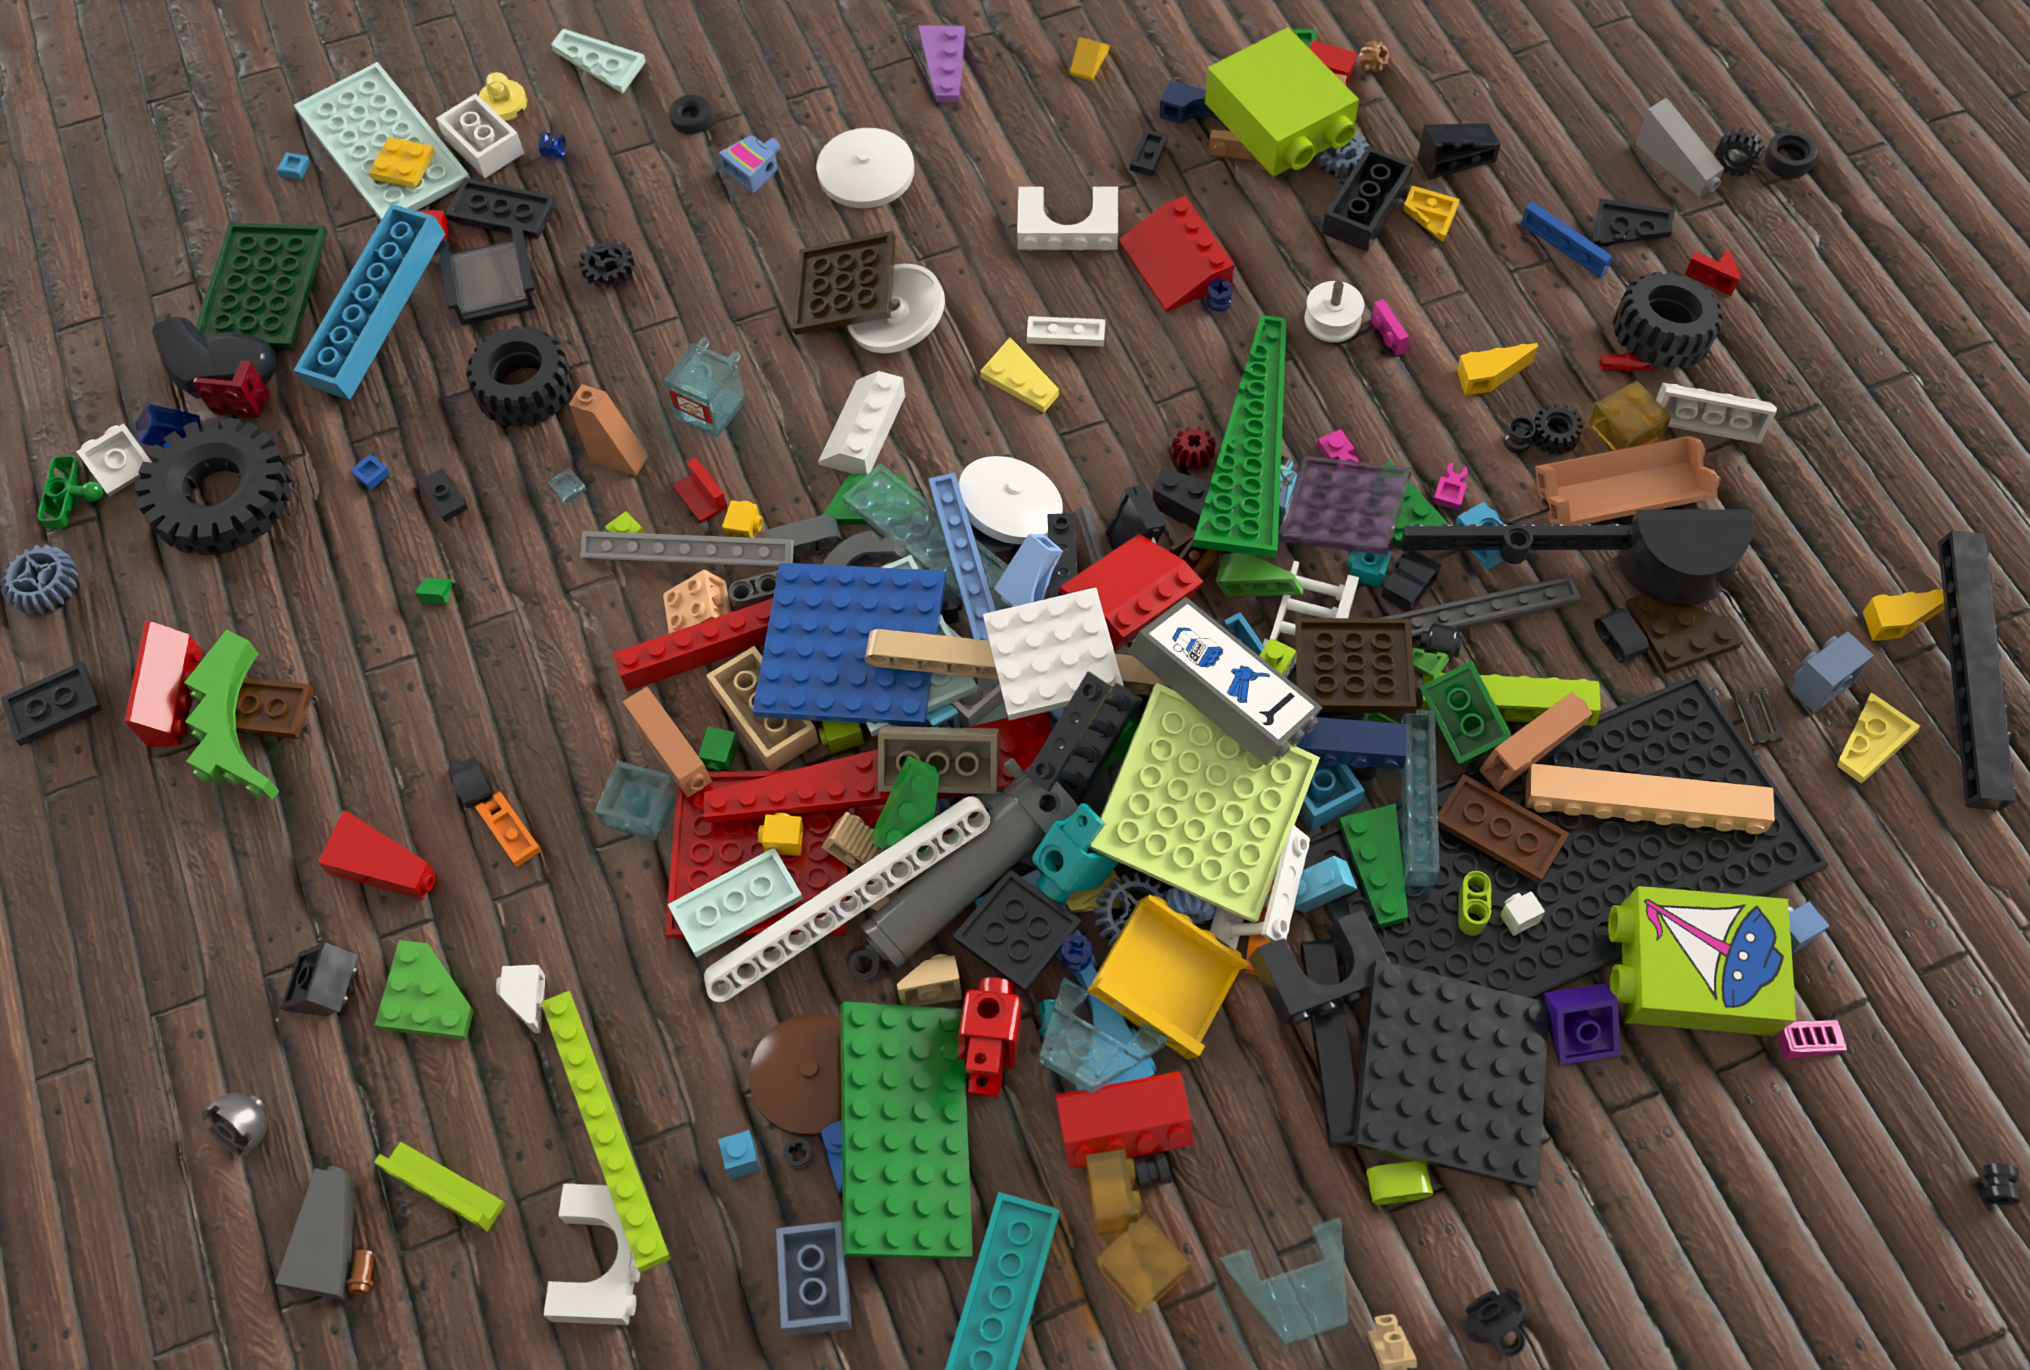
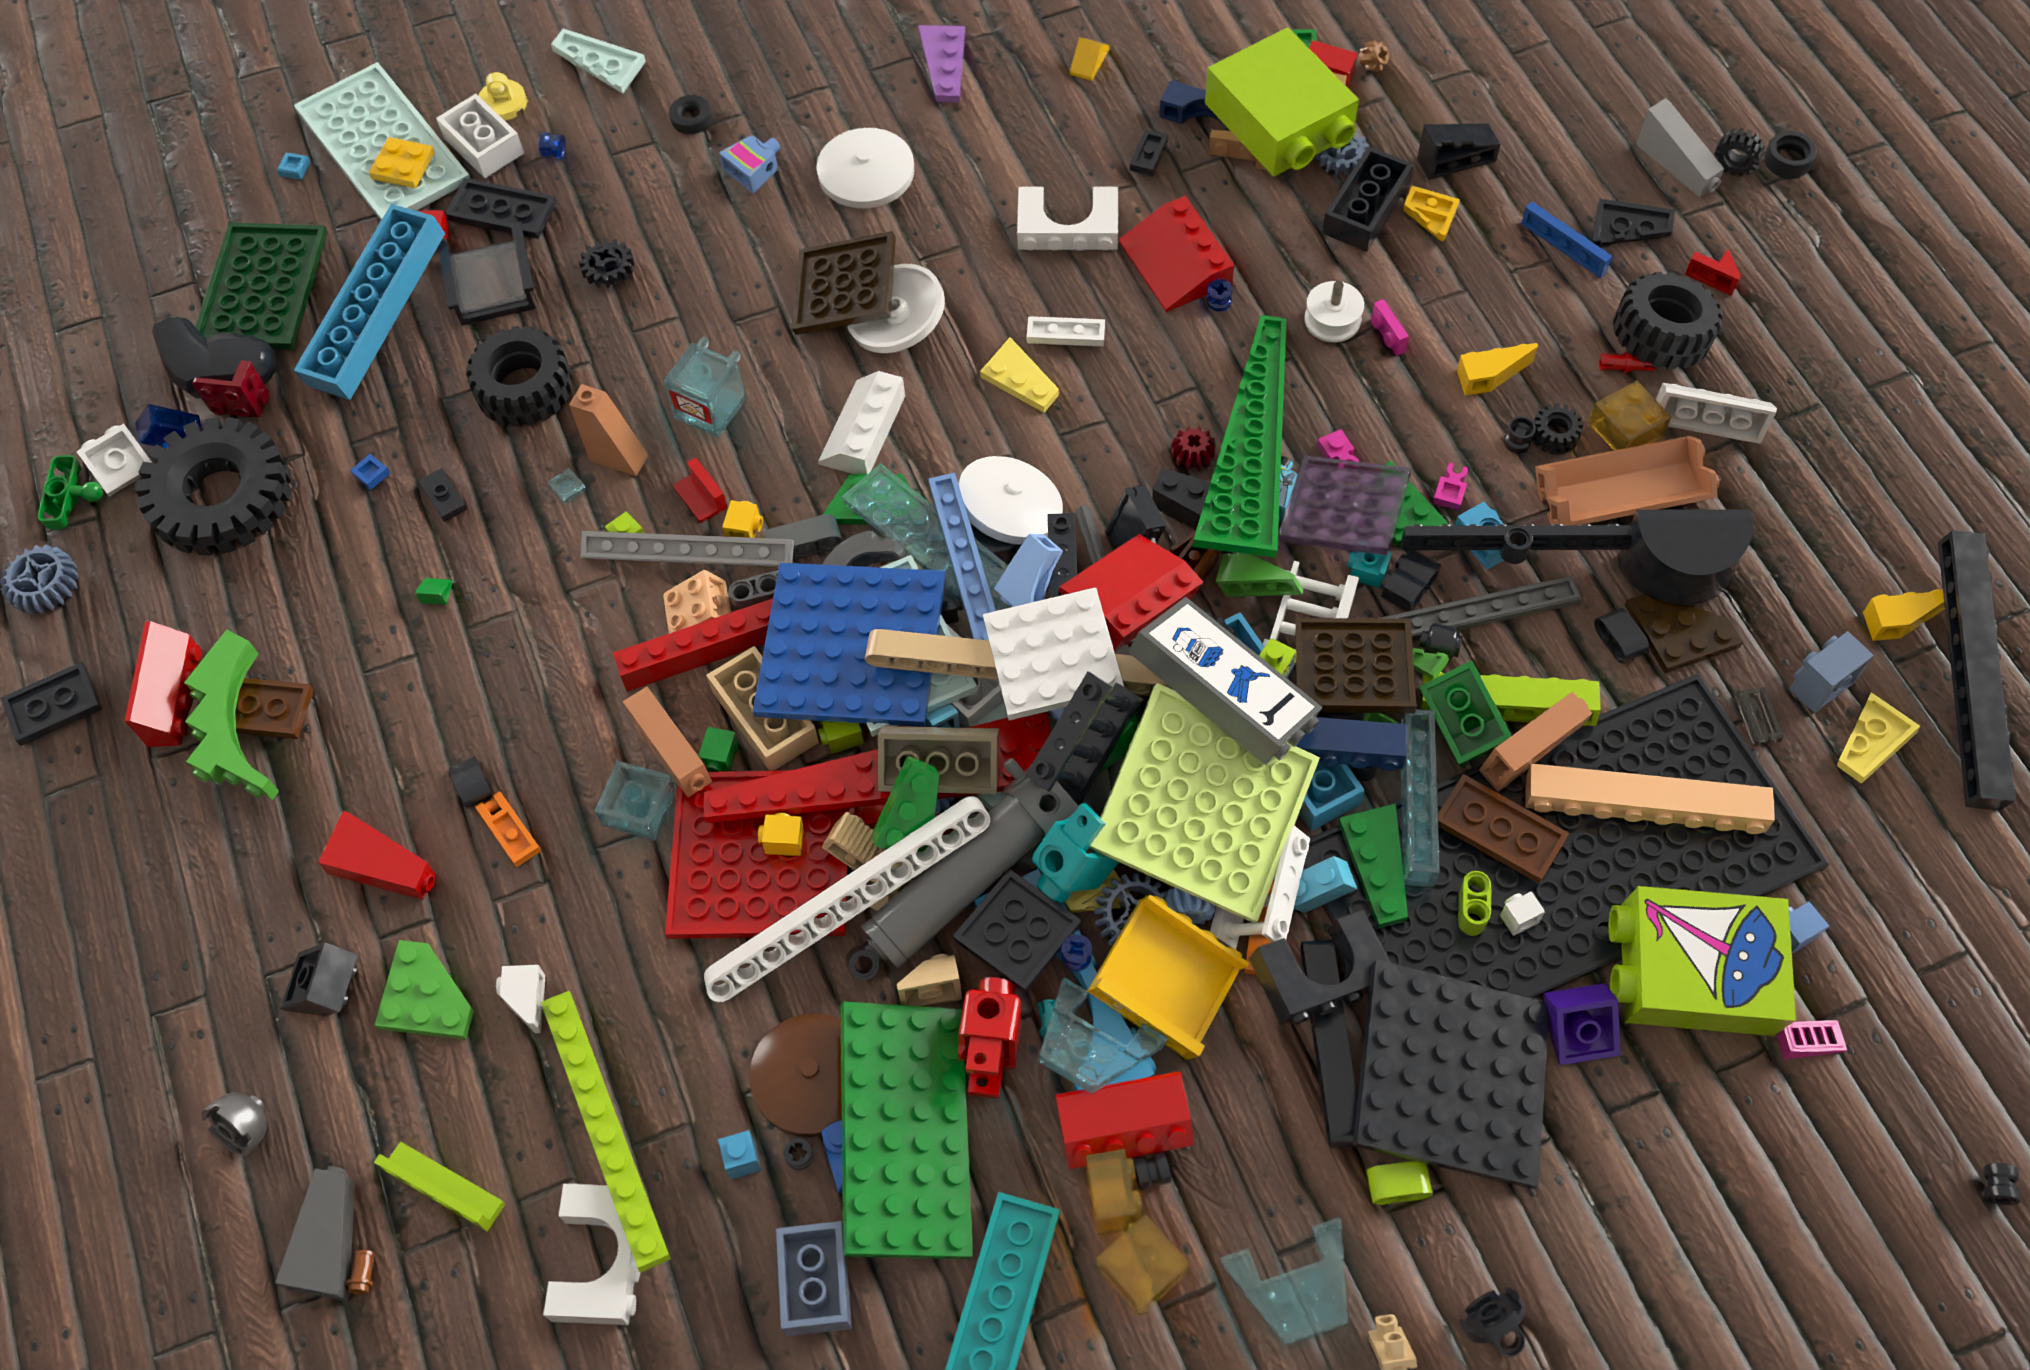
(735, 902): light aqua plate -> none

